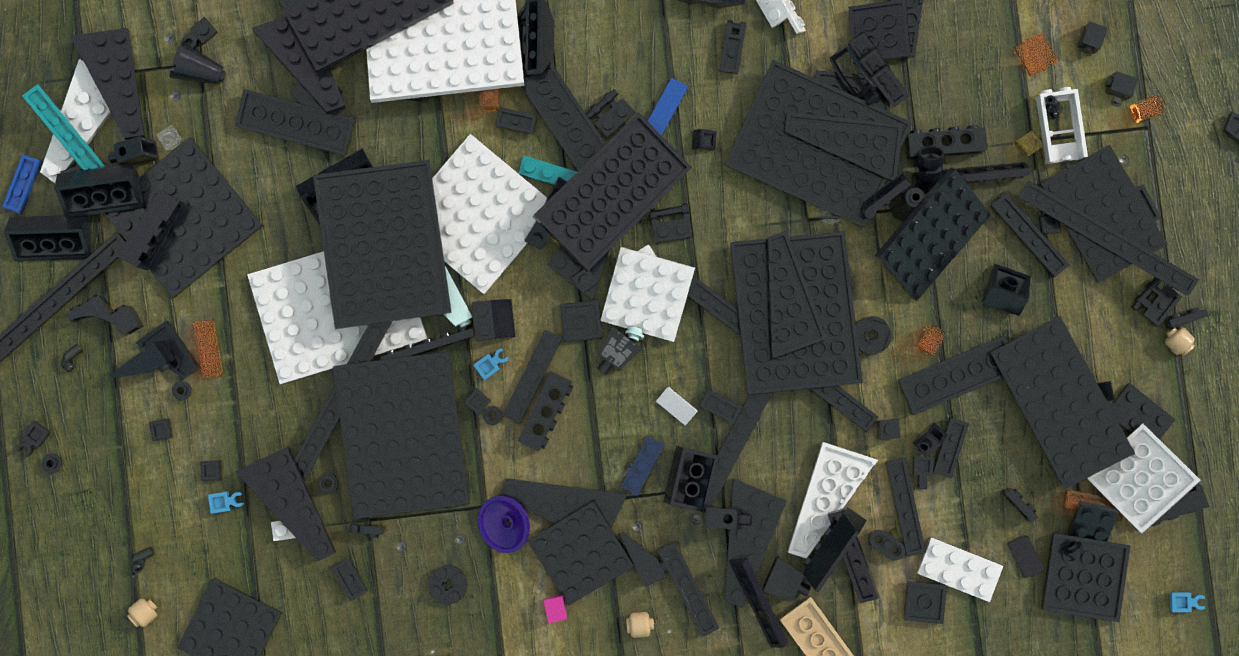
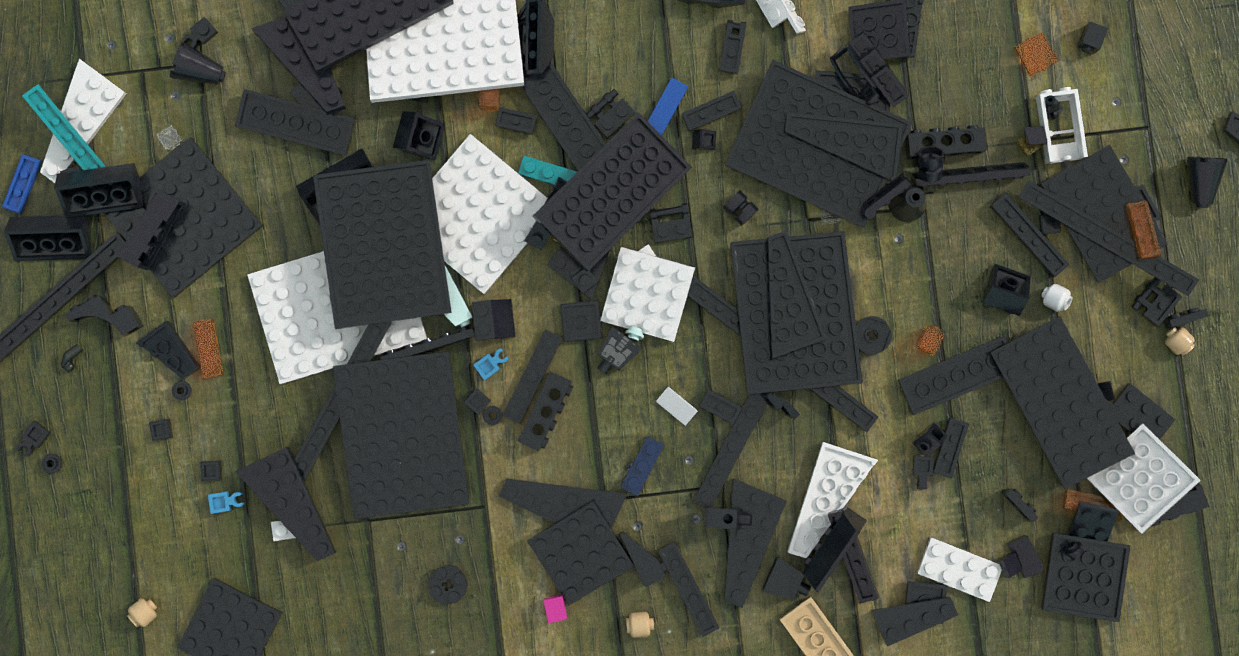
(112, 67): black wing -> none
(134, 150): black torso -> none
(139, 559): pearl dark grey arm -> none
(152, 359): black slope -> none
(321, 483): black plate -> none
(349, 579): black plate -> none
(372, 531): black plate -> none
(418, 135): none -> black slope
(496, 527): dark purple dish -> none
(690, 479): black slope -> none
(711, 111): none -> black plate
(740, 208): none -> black wheel
(759, 603): black plate -> none
(776, 403): none -> black slope
(886, 544): black plate -> none
(888, 429): black brick -> none
(905, 506): black plate -> none
(912, 618): none -> black wing
(933, 234): black plate -> none
(1010, 565): none -> black tile
(1035, 136): none -> black slope
(1057, 297): none -> white head
(1120, 85): black brick -> none
(1143, 230): none -> clear orange plate
(1147, 108): clear orange brick -> none
(1184, 602): dark azure plate -> none
(1205, 178): none -> black cone

